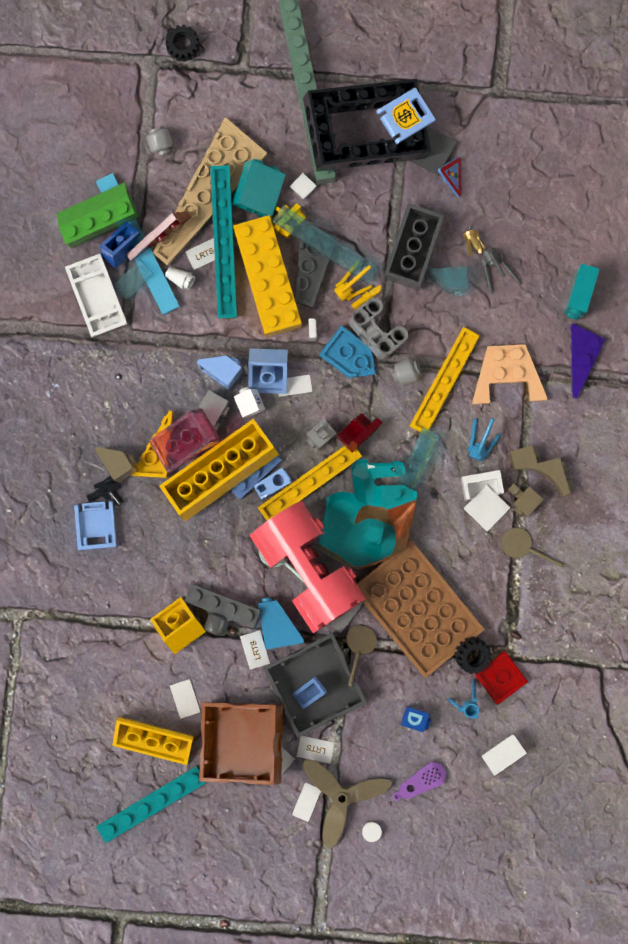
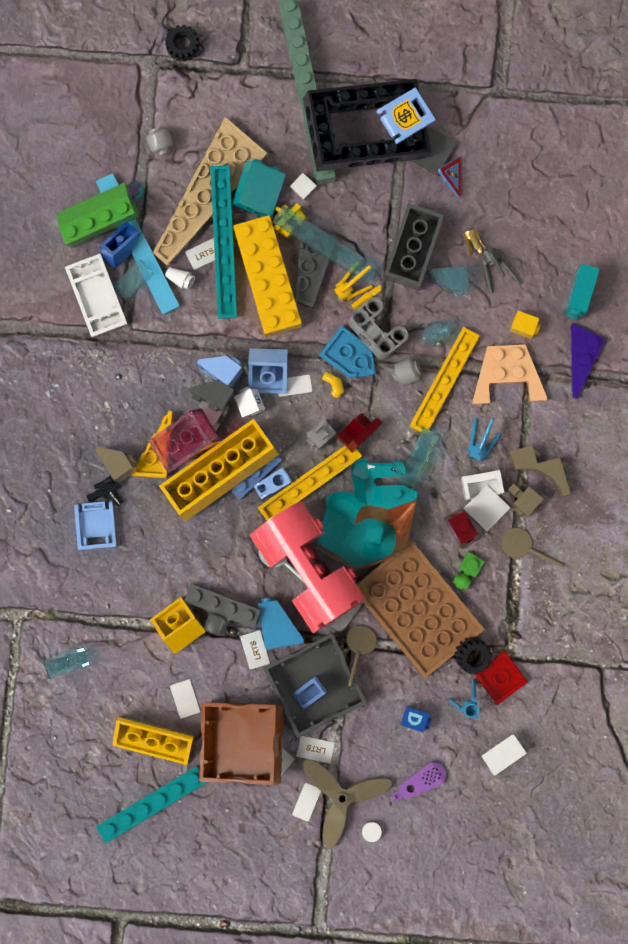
(66, 662): none -> clear light blue slope
(136, 190): none -> clear light blue tile
(160, 233): wing -> none
(213, 393): none -> dark grey slope
(312, 330): white tile -> none
(336, 383): none -> yellow arm
(436, 333): none -> clear light blue head
(461, 528): none -> dark red torso
(470, 566): none -> bright green plate
(525, 325): none -> yellow brick

